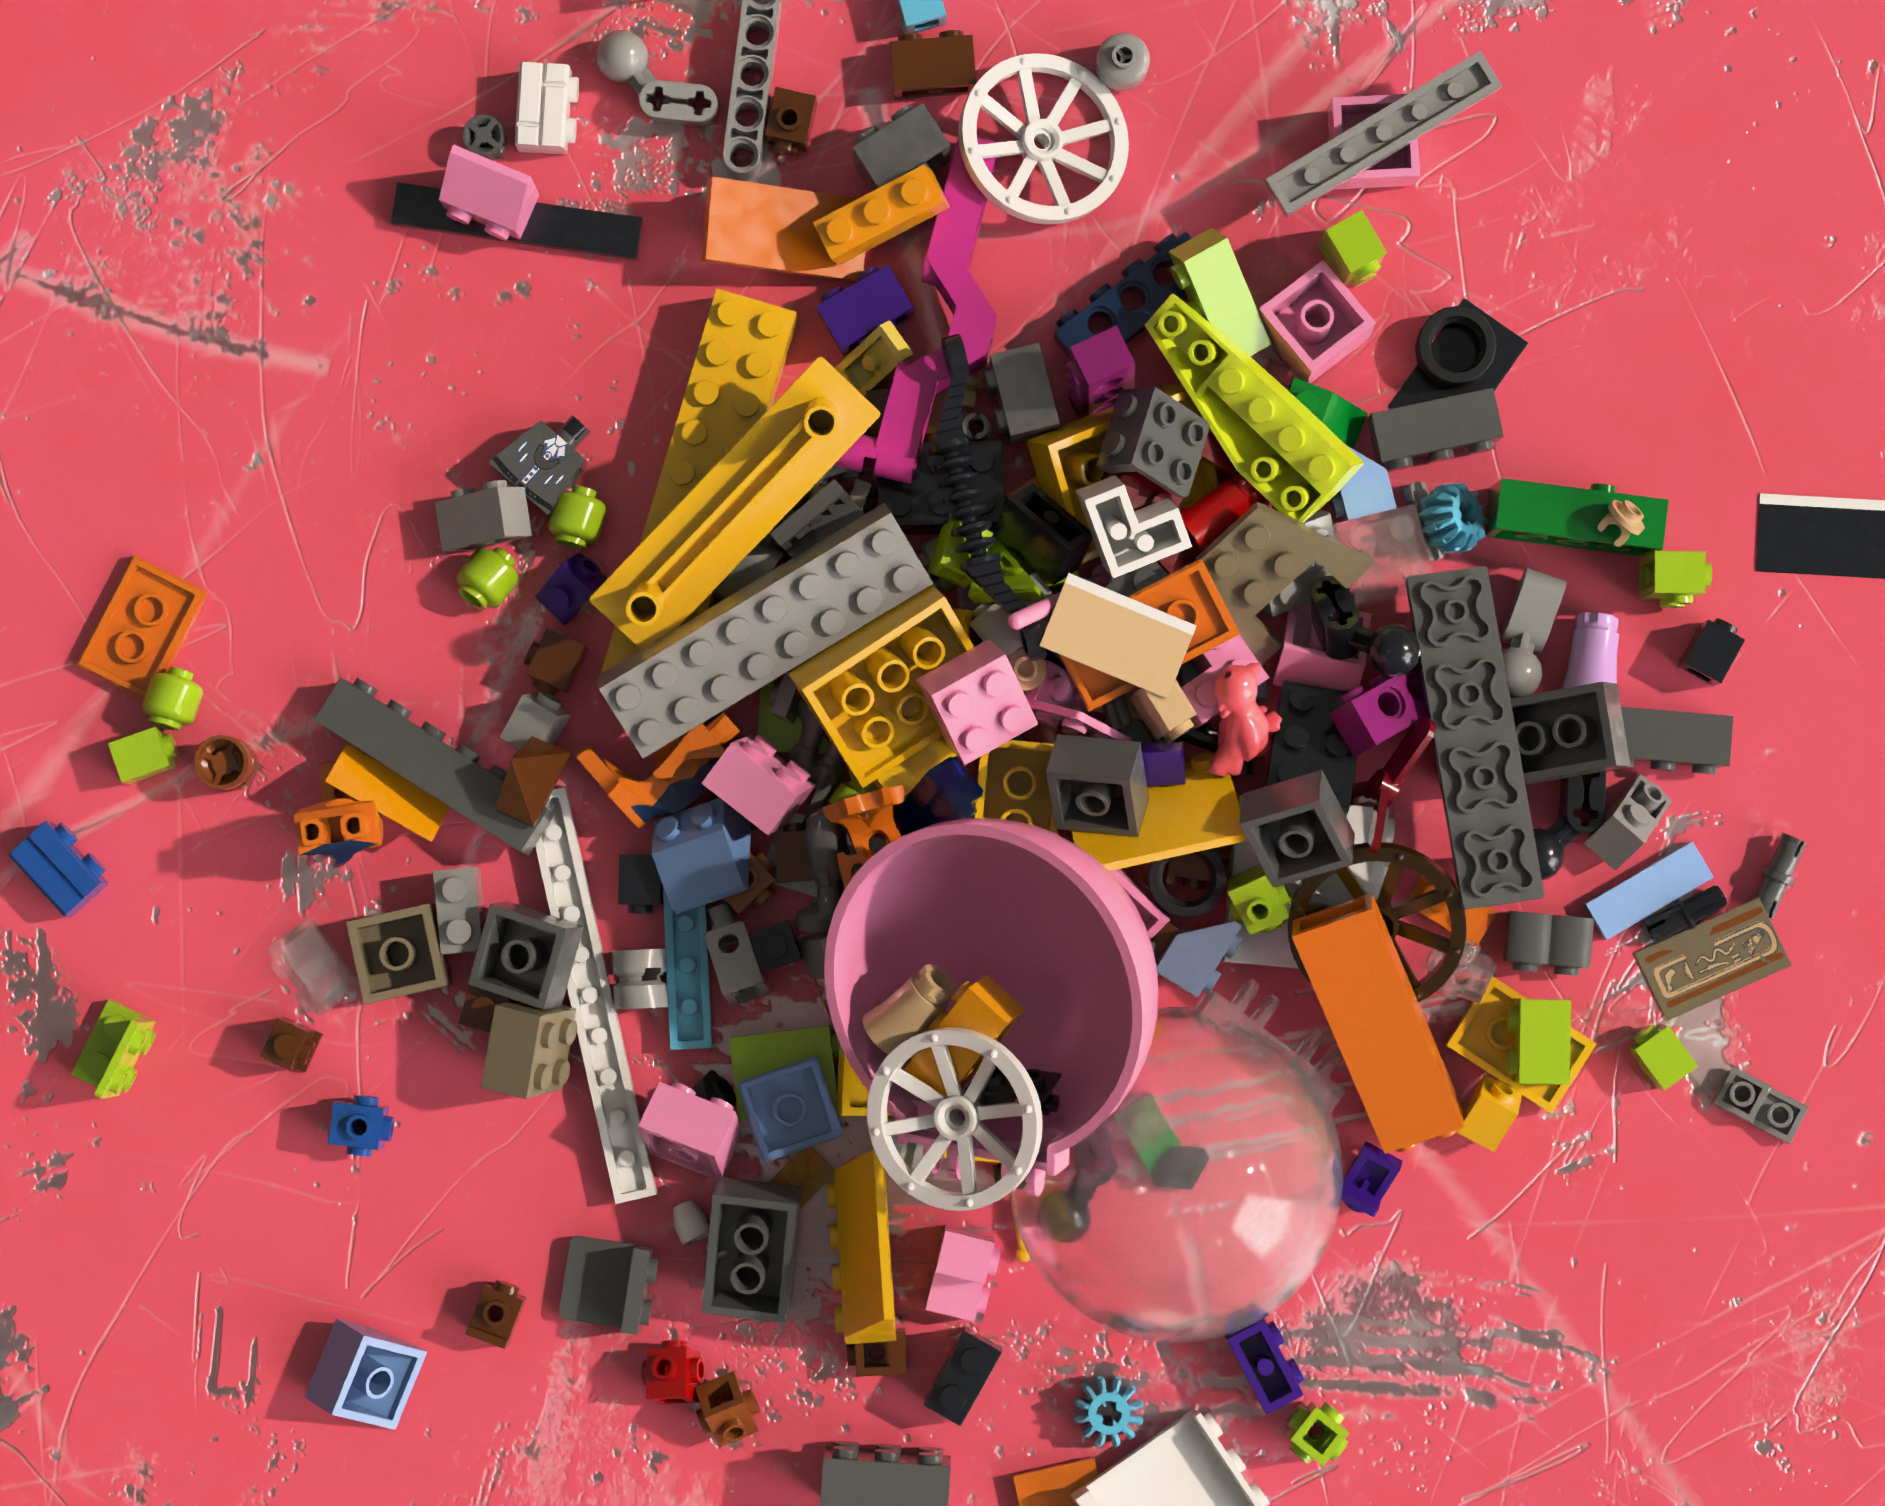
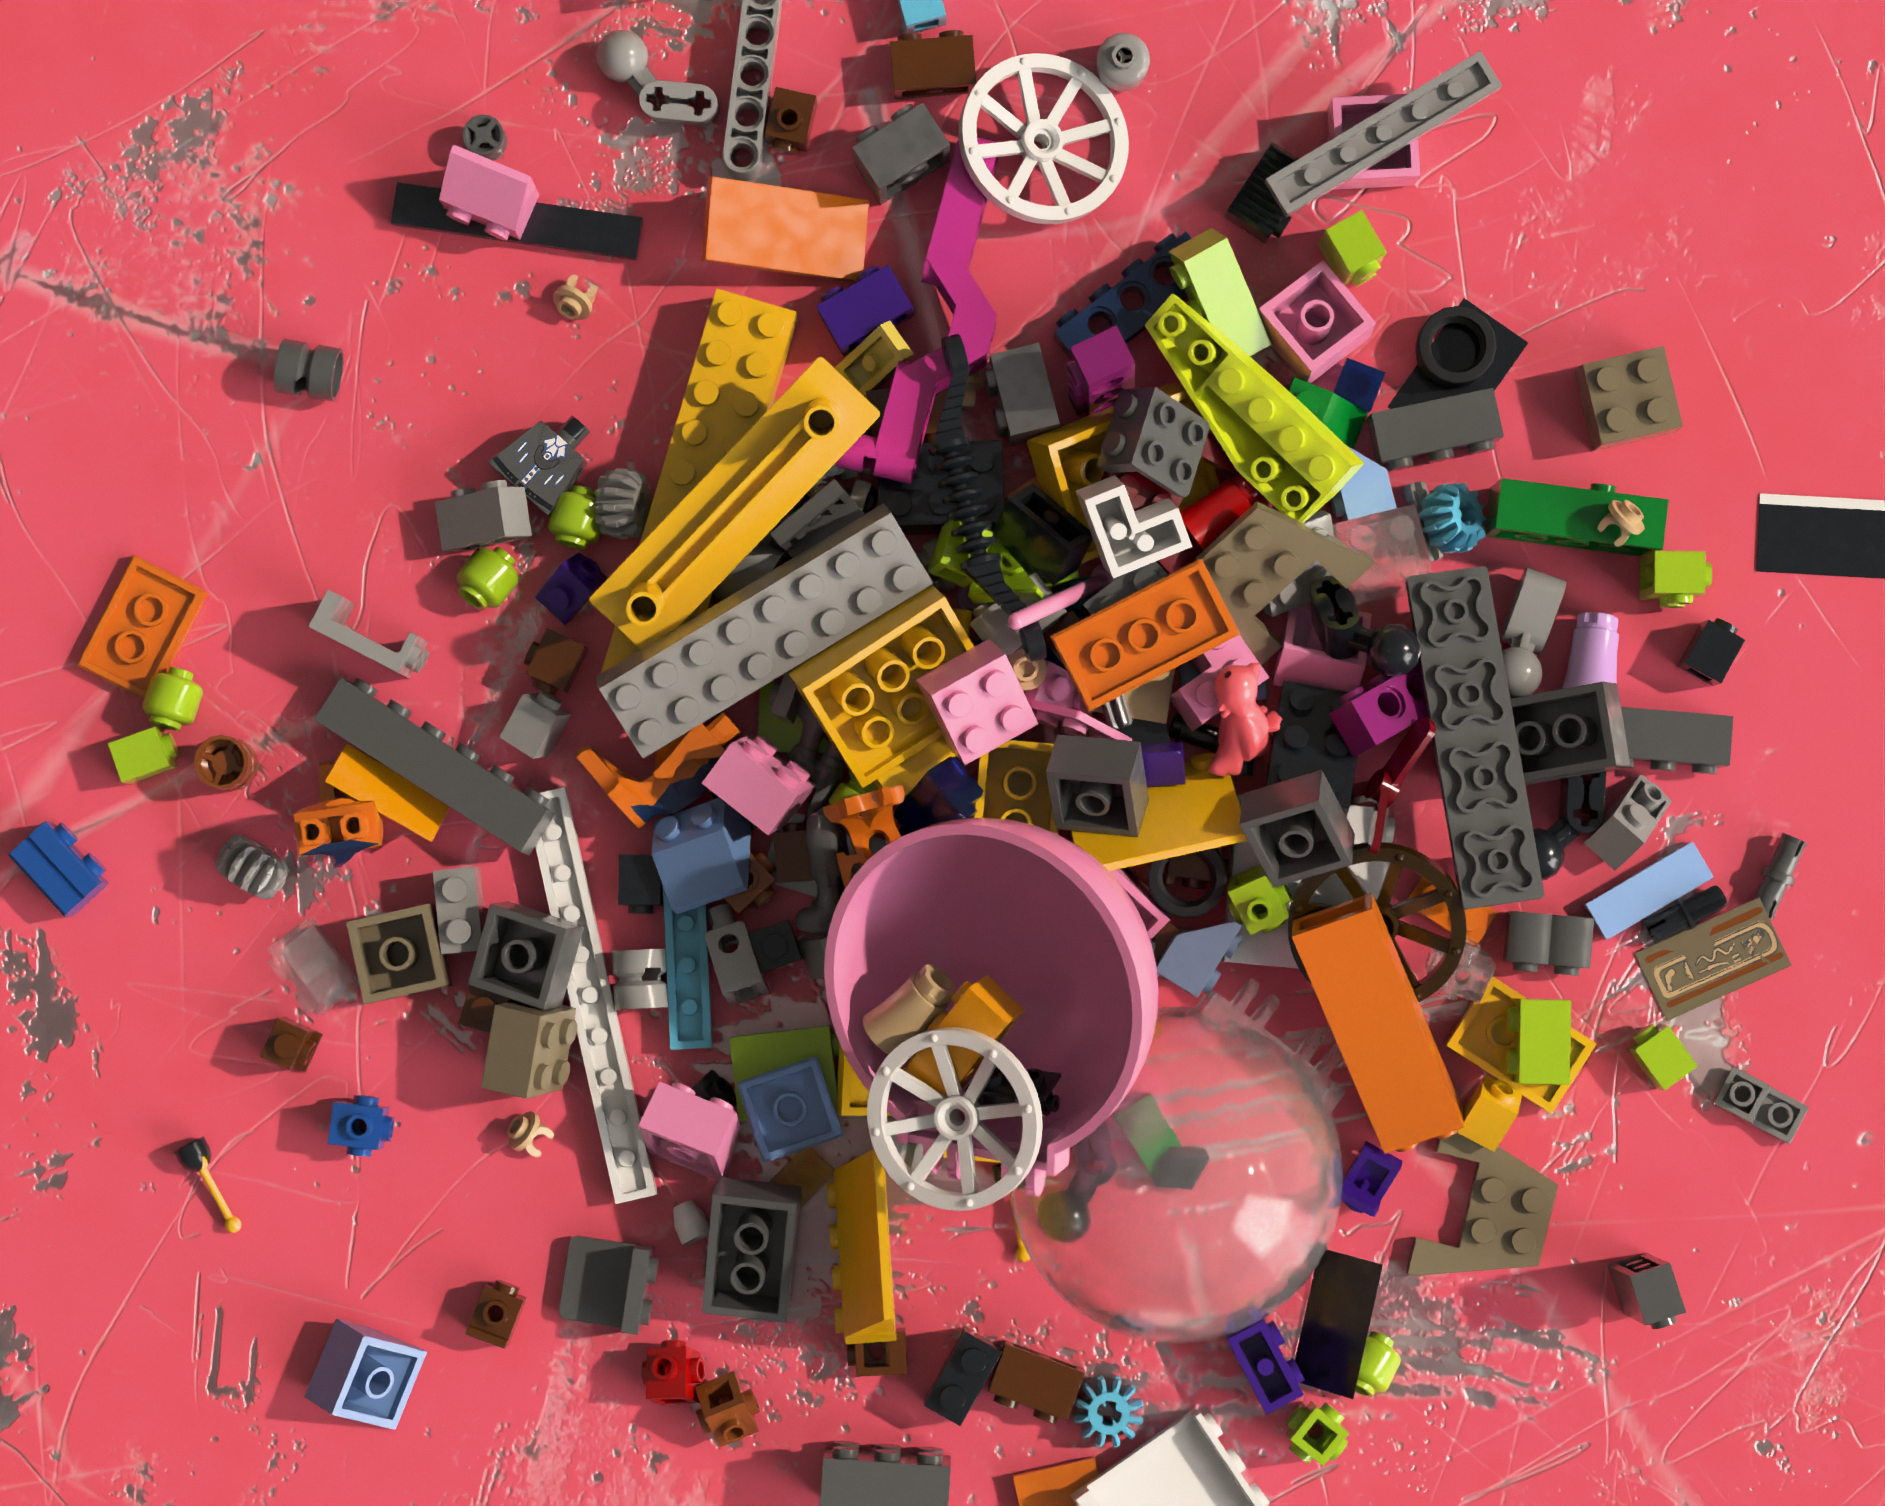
(114, 1049): lime bracket -> none
(196, 1158): none -> hinge
(252, 867): none -> light grey gear
(308, 370): none -> dark grey wheel
(330, 621): none -> light grey panel
(524, 1130): none -> tan plate
(531, 780): reddish brown slope -> none
(544, 108): white brick -> none
(572, 302): none -> tan plate
(622, 503): none -> light grey gear
(881, 214): light orange brick -> none
(961, 1272): bright pink brick -> none
(980, 420): light grey pin -> none
(1035, 1382): none -> reddish brown brick
(1118, 635): tan sticker -> none
(1165, 716): tan brick -> none
(1254, 205): none -> black brick
(1337, 1322): none -> black sticker
(1359, 384): none -> clear blue plate
(1377, 1365): none -> lime head
(1502, 1219): none -> dark tan wing
(1628, 398): none -> dark tan brick
(1647, 1290): none -> dark grey brick

